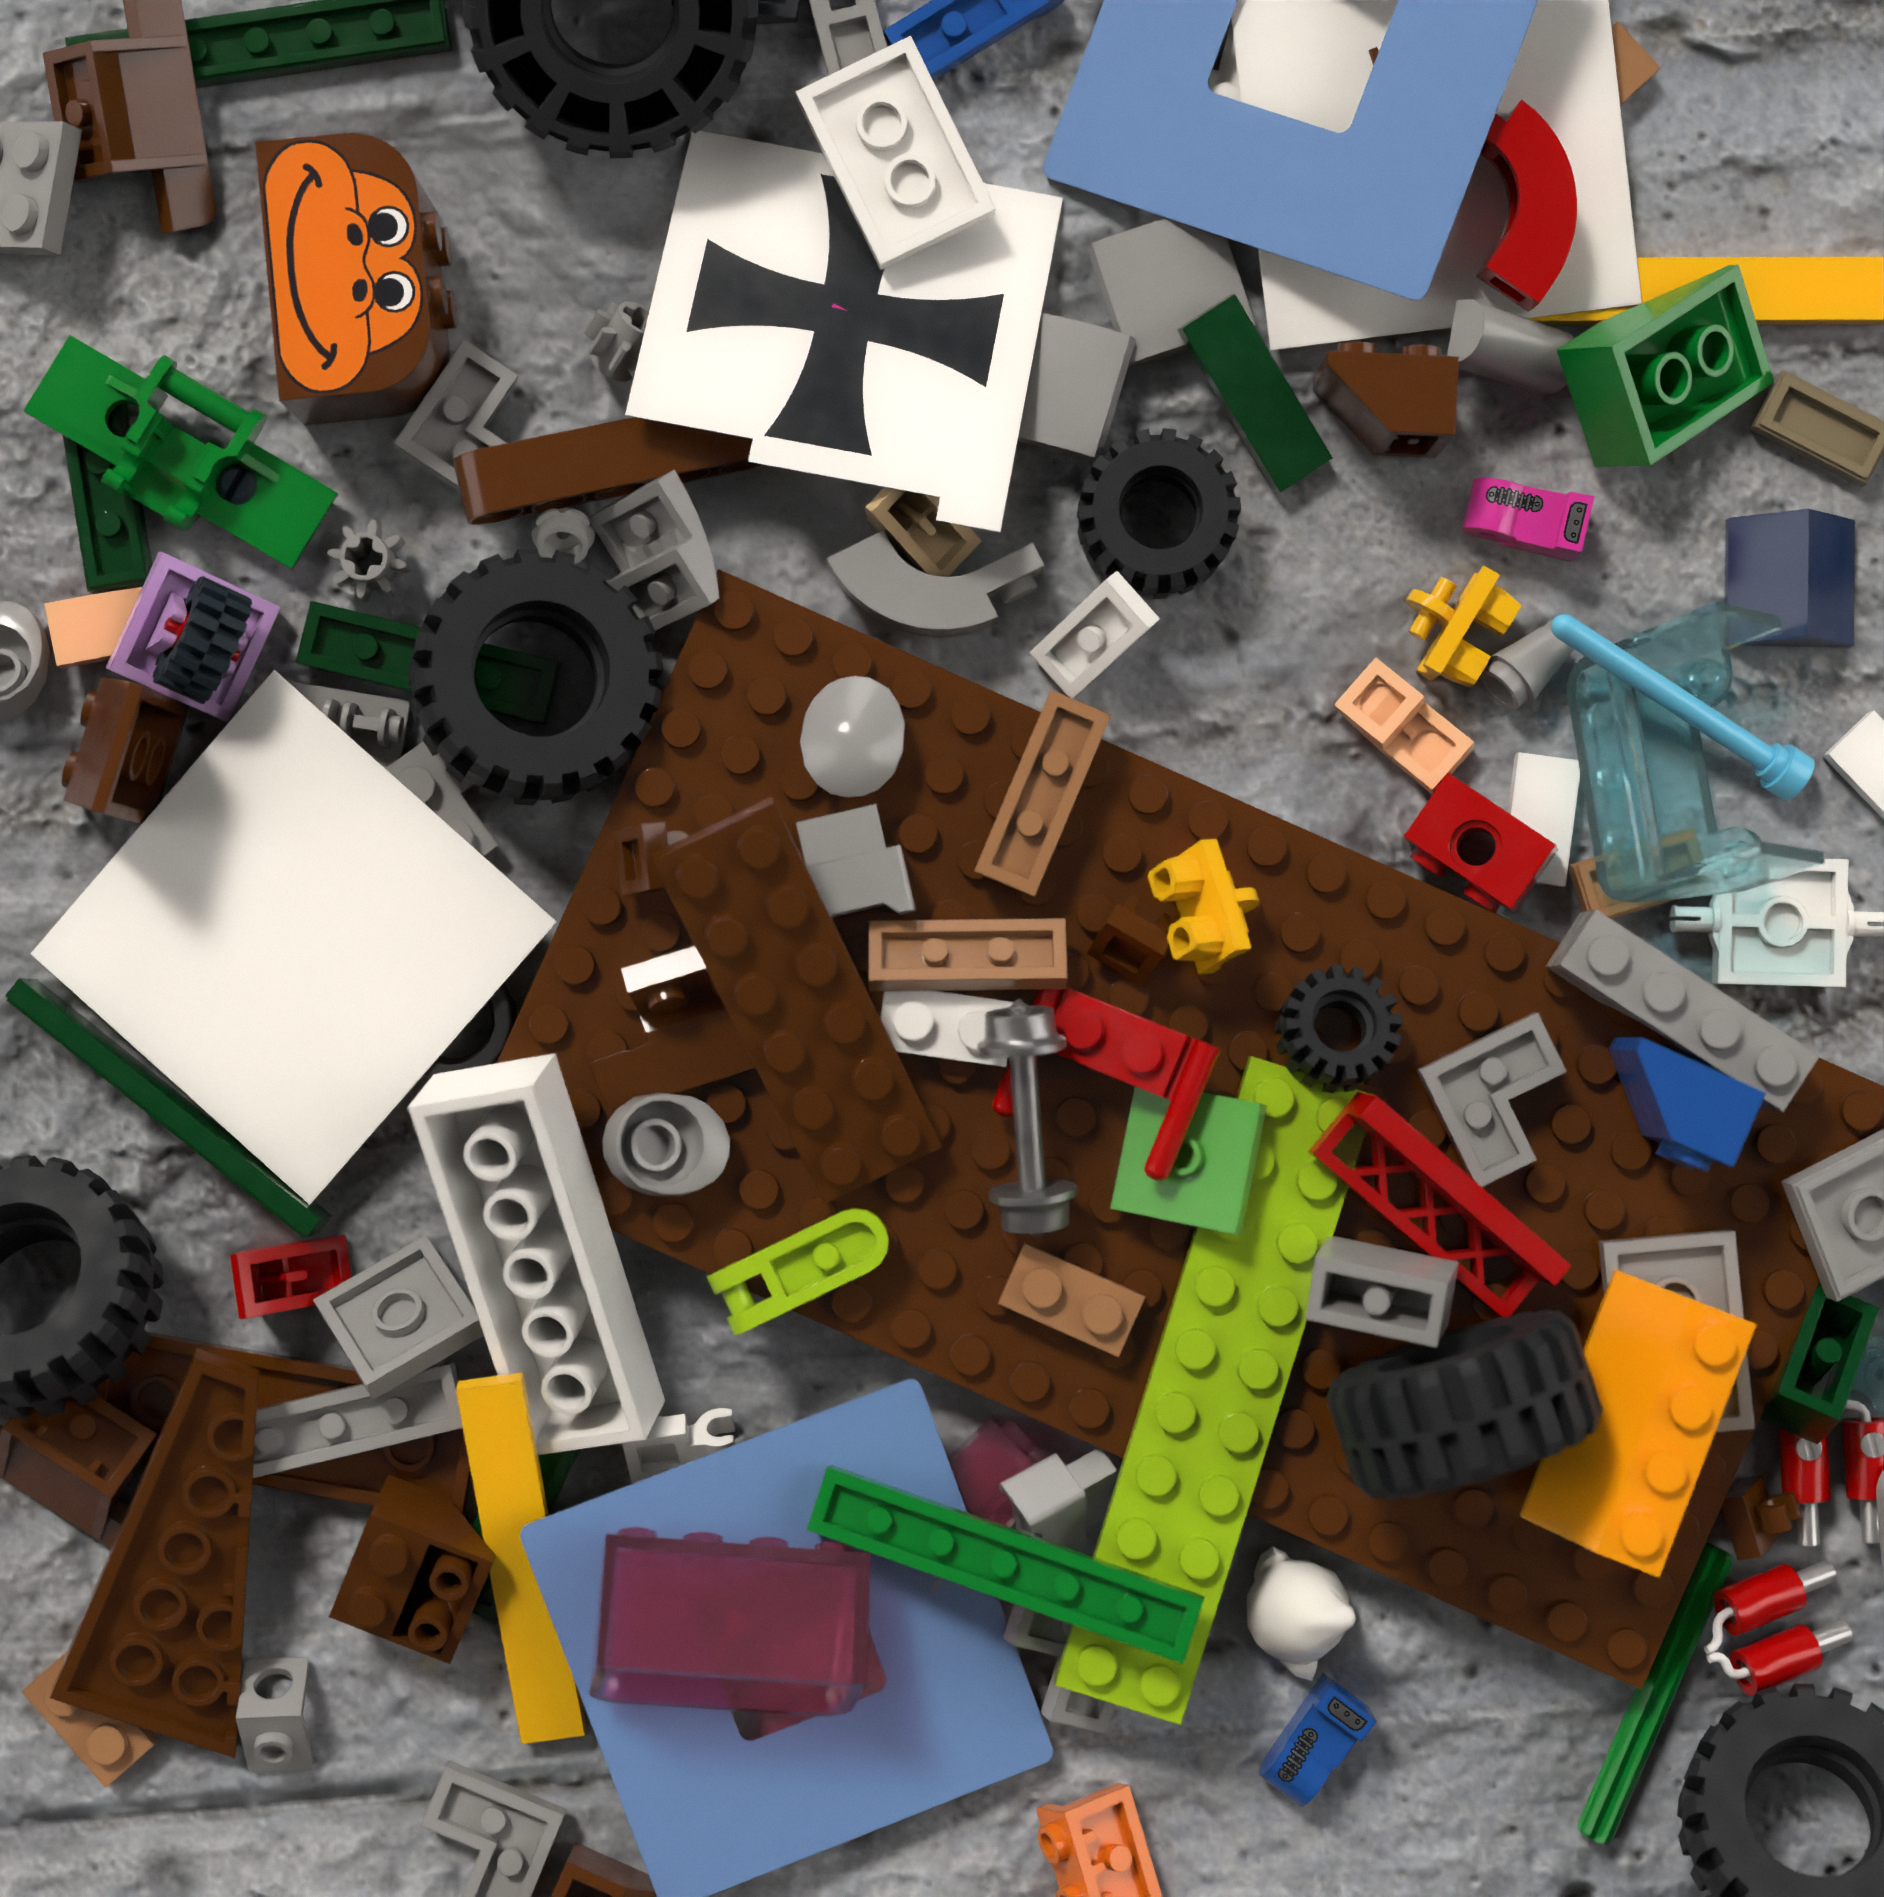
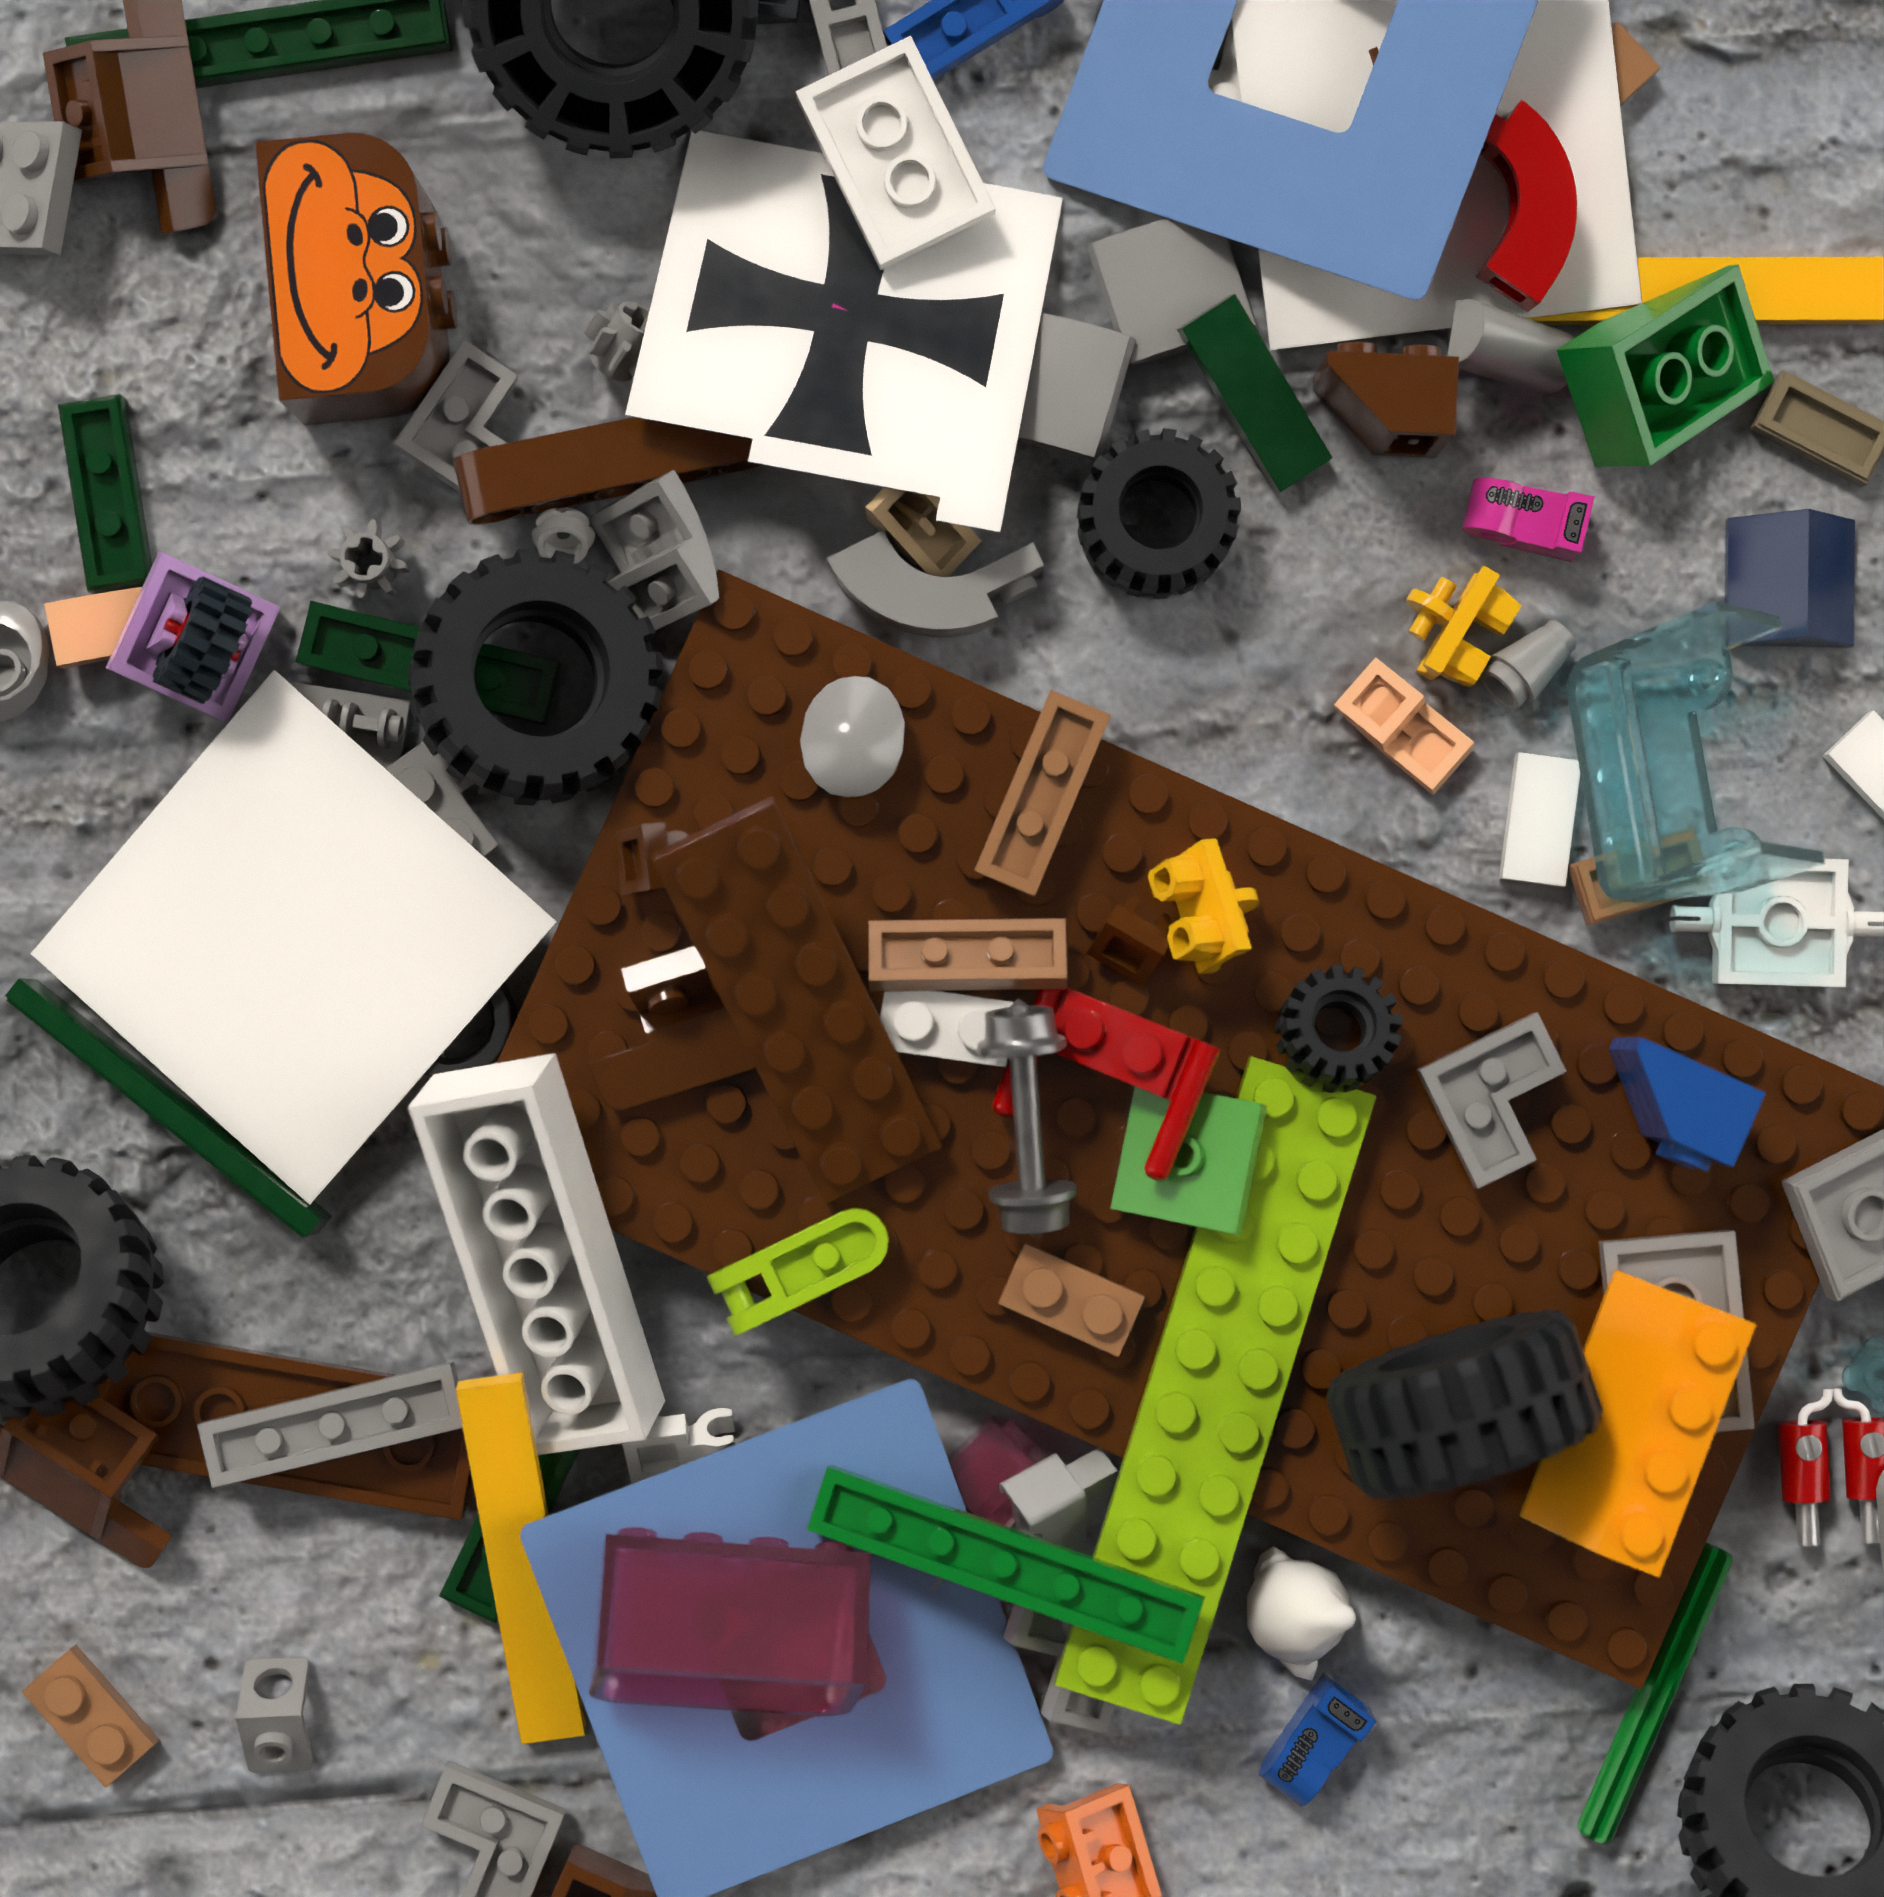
(124, 750): reddish brown slope -> none
(171, 1599): reddish brown wing -> none
(172, 471): green piece -> none
(288, 1274): red slope -> none
(399, 1317): light grey plate -> none
(414, 1571): reddish brown slope -> none
(666, 1144): light grey hat -> none
(852, 863): light grey piece -> none
(1094, 635): white plate -> none
(1382, 1290): light grey brick -> none
(1453, 1186): red fence -> none
(1459, 811): red brick -> none
(1681, 1007): light grey arch -> none
(1757, 1518): reddish brown tile -> none
(1761, 1601): red piece -> none
(1781, 768): medium azure piece -> none
(1820, 1366): dark green brick -> none

